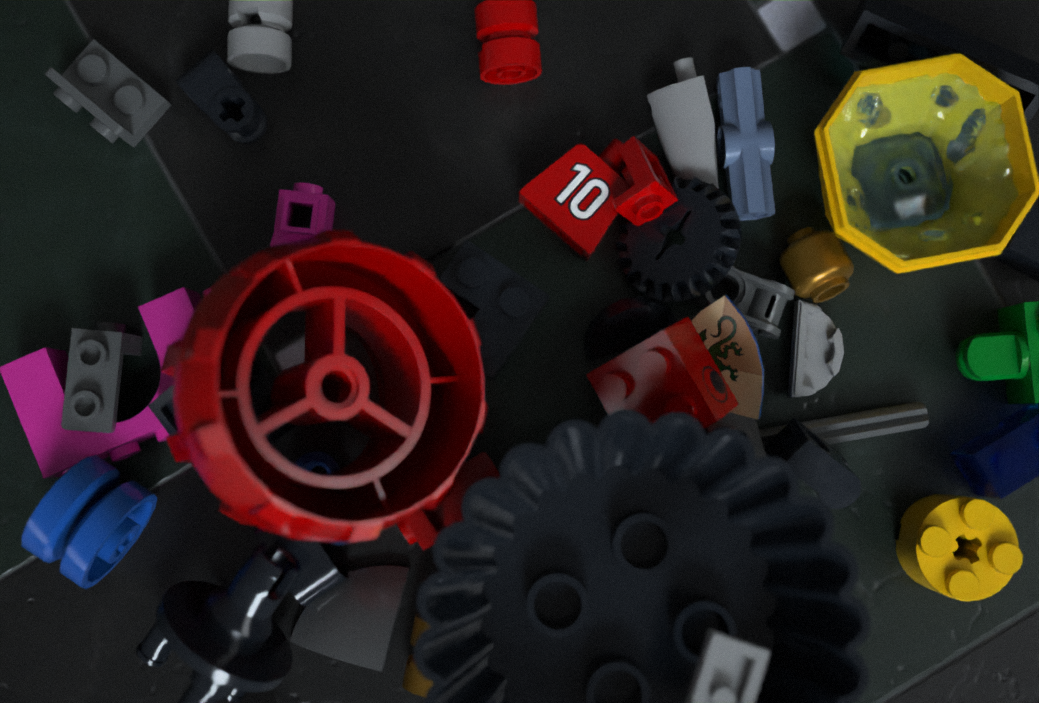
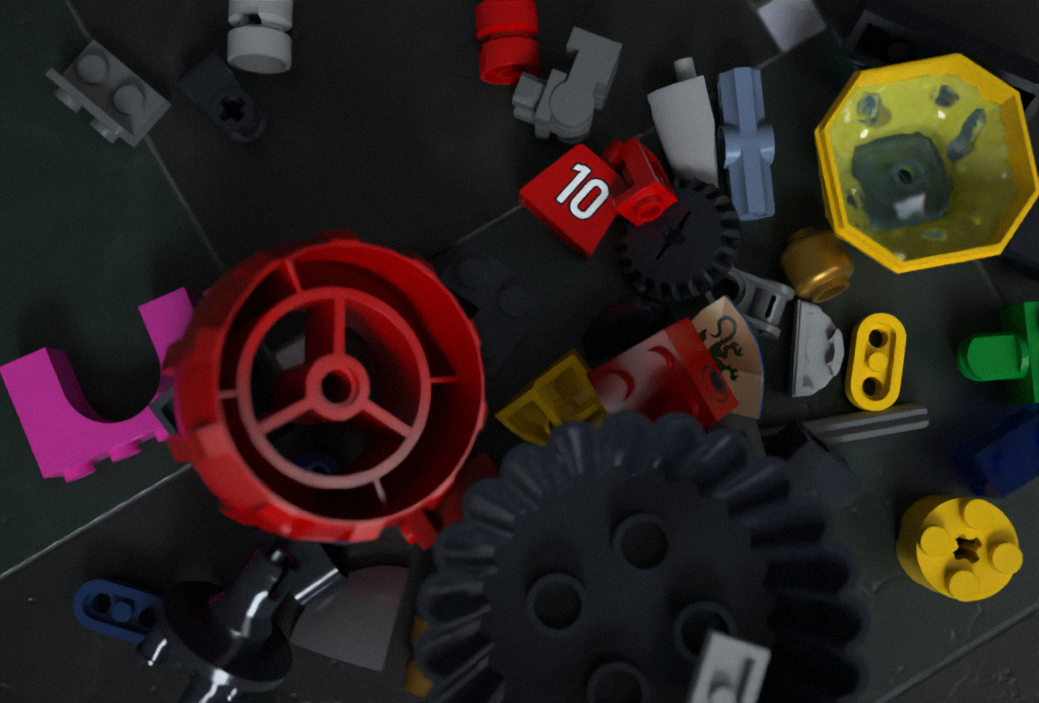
(88, 521): blue wheel -> none
(95, 376): dark grey bracket -> none
(127, 612): none -> dark blue plate
(305, 196): dark pink window -> none
(552, 398): none -> yellow brick
(566, 105): none -> dark grey hips
(880, 364): none -> yellow plate

